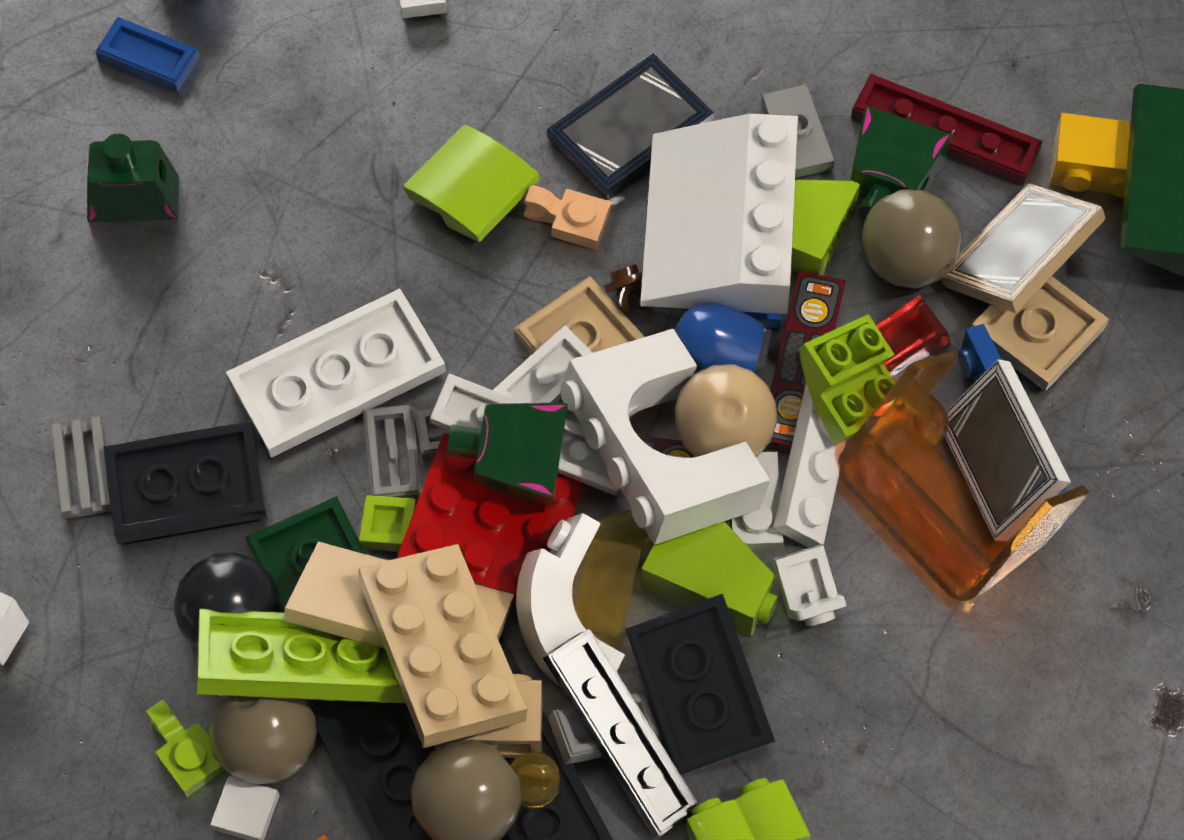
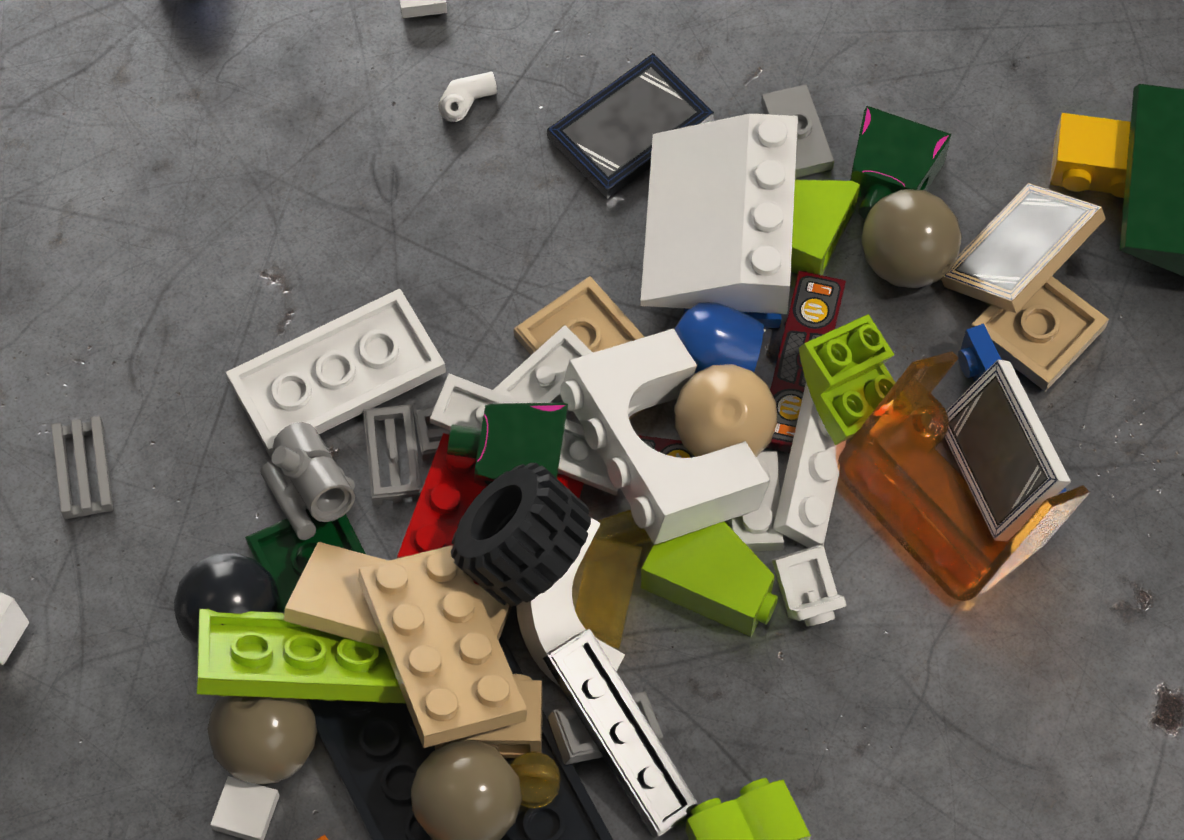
(130, 181): dark green torso -> none
(147, 54): blue tile -> none
(184, 482): black plate -> none
(186, 753): lime plate -> none
(309, 480): none -> light grey pin
(385, 522): lime plate -> none
(462, 93): none -> white arm
(472, 182): lime slope -> none
(521, 534): none -> black tyre
(574, 218): light nougat plate -> none
(625, 282): reddish brown plate -> none
(700, 685): black tile -> none
(912, 334): clear red slope -> none
(972, 137): dark red tile -> none

